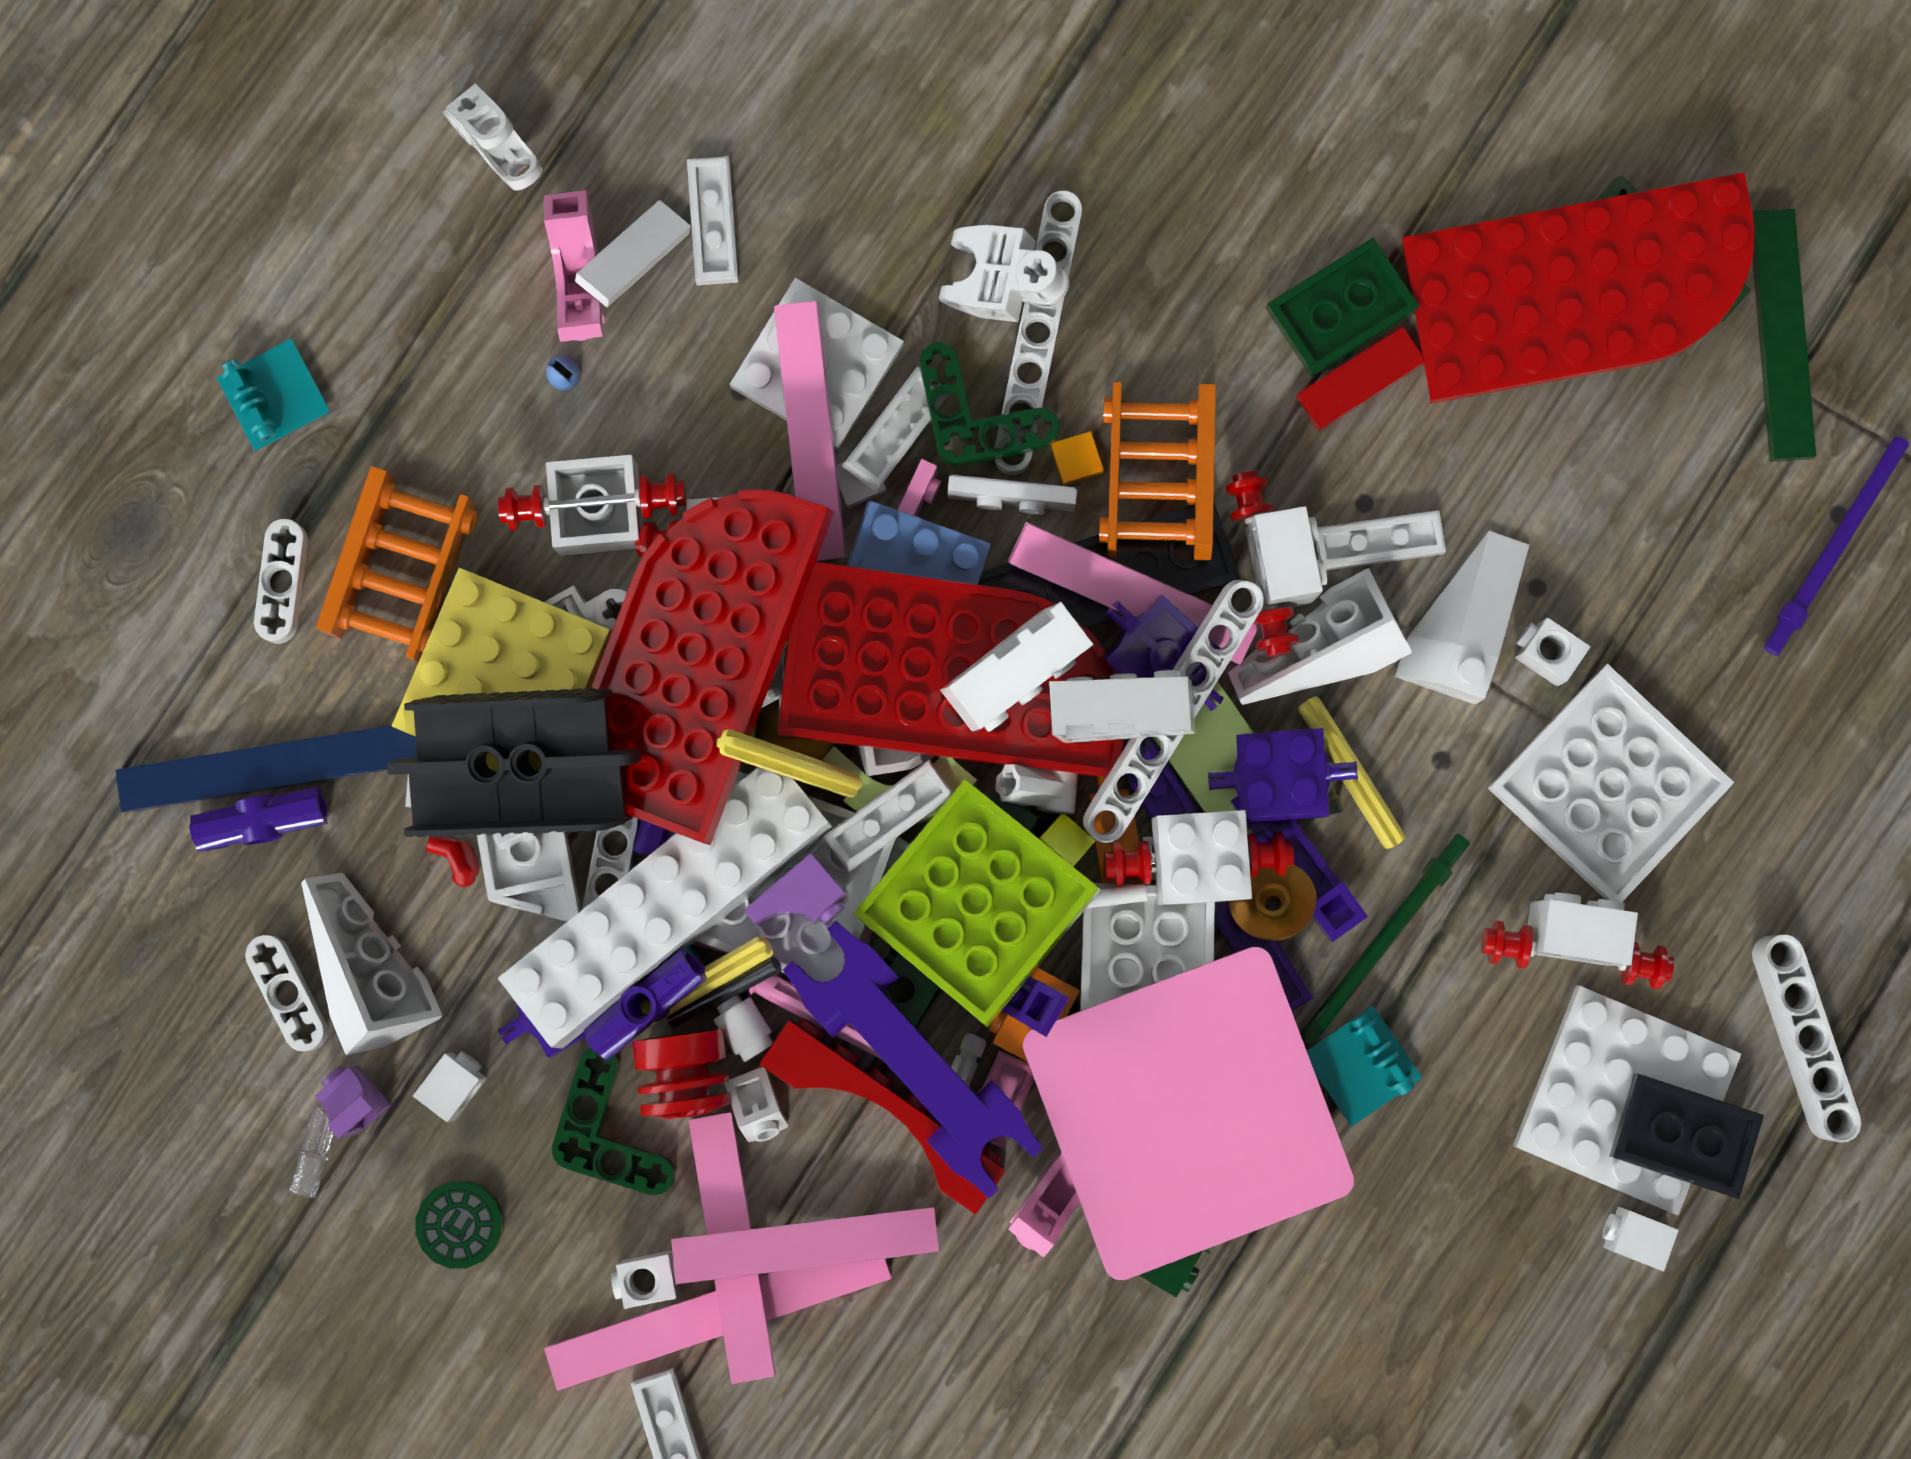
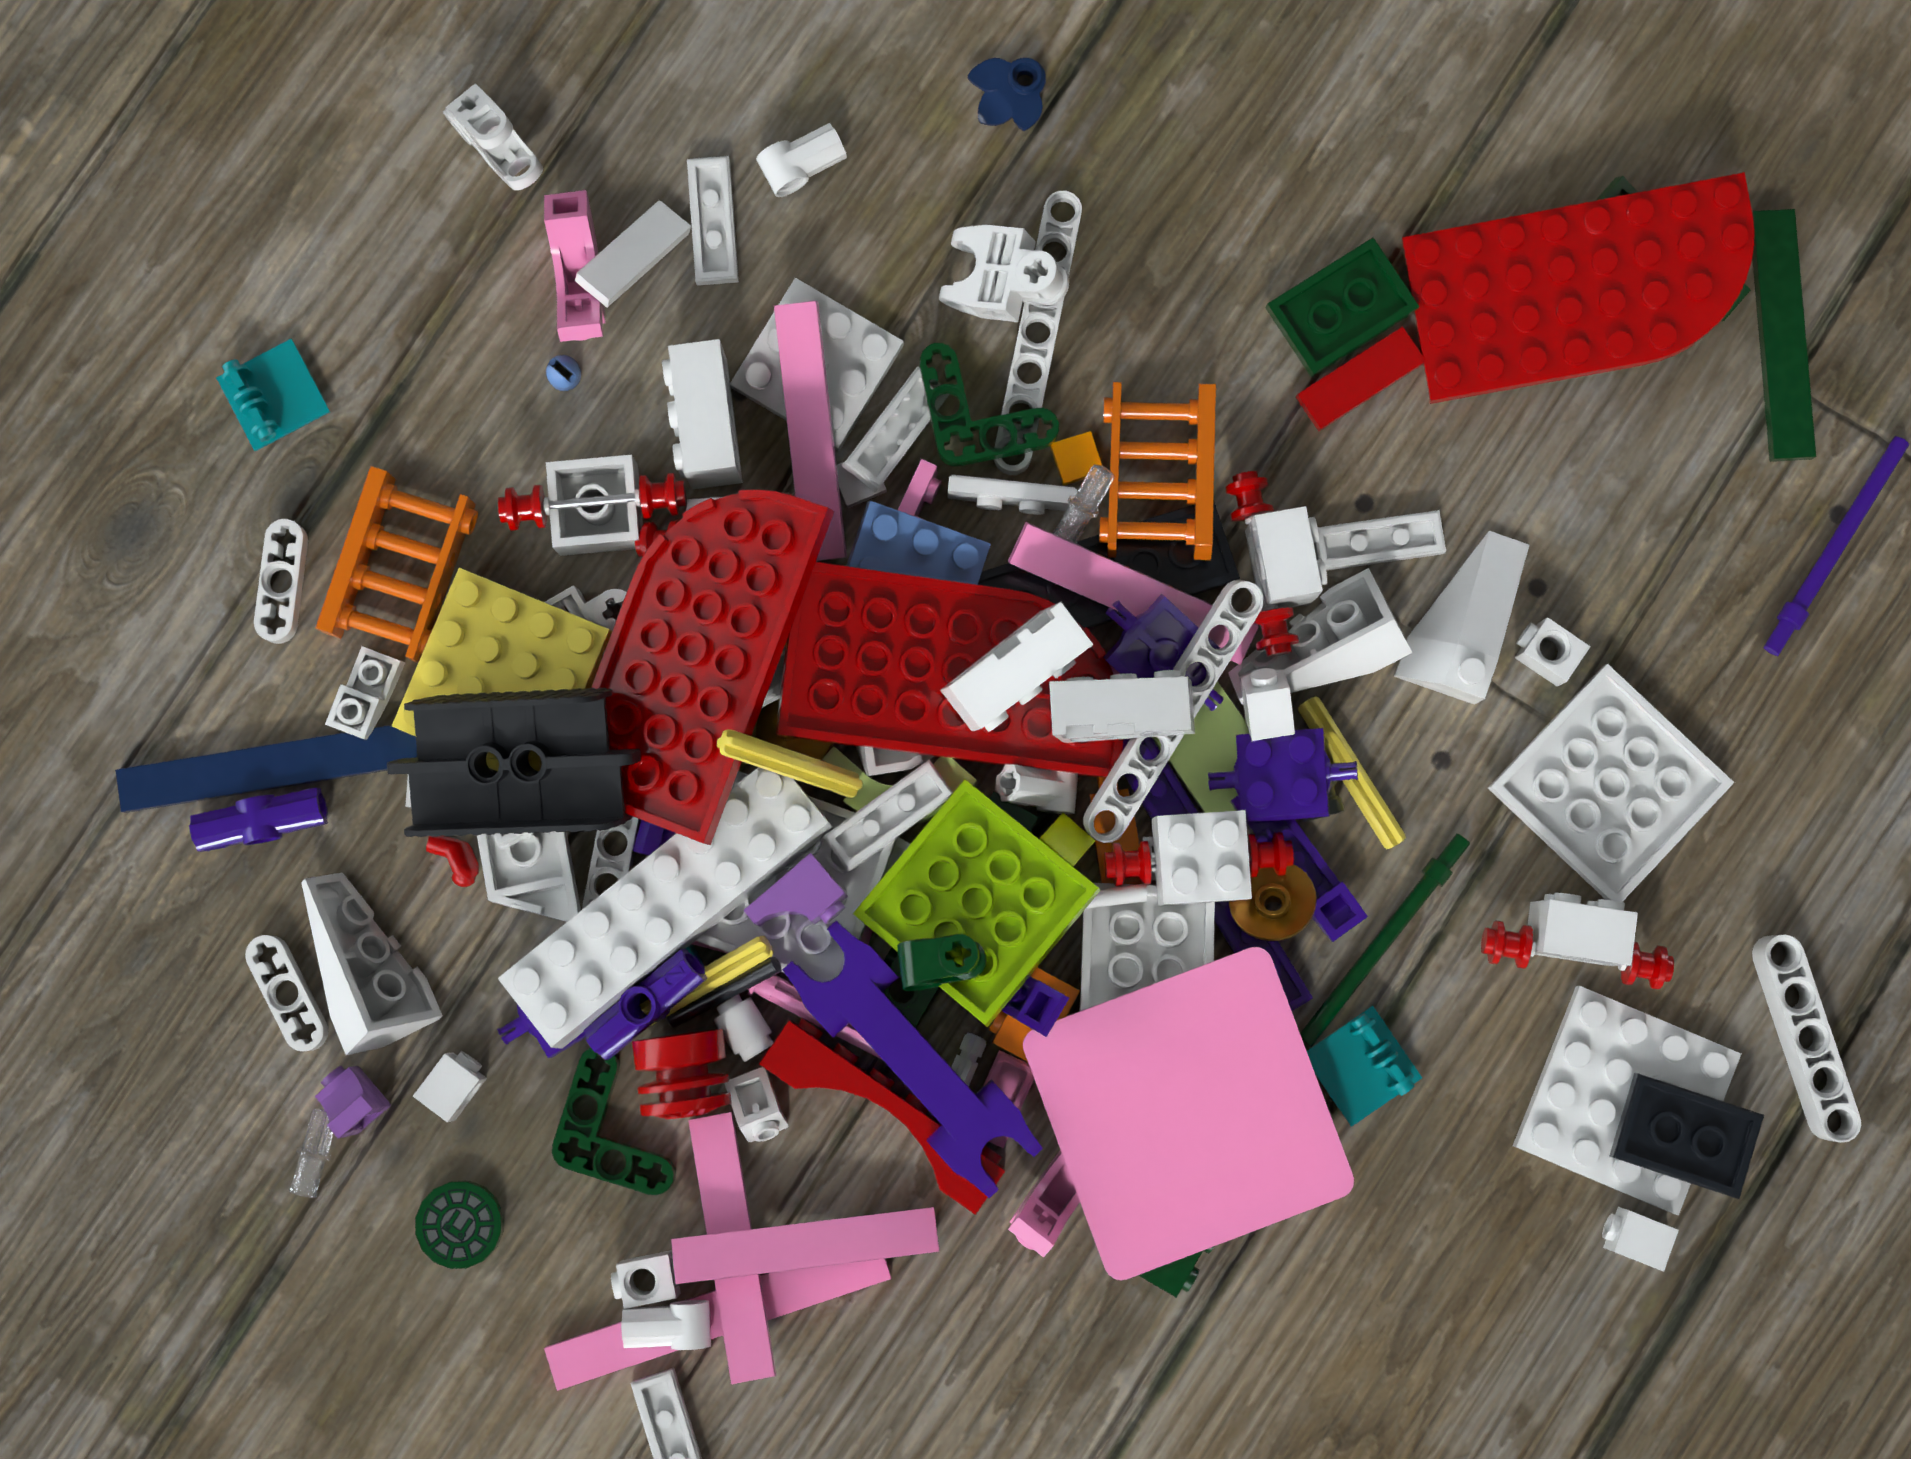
(366, 693): none -> white slope
(680, 1325): none -> white piece
(702, 414): none -> white brick
(791, 164): none -> white piece
(932, 961): none -> dark green piece
(1003, 94): none -> dark blue plate
(1084, 504): none -> clear axle
(1267, 704): none -> white brick

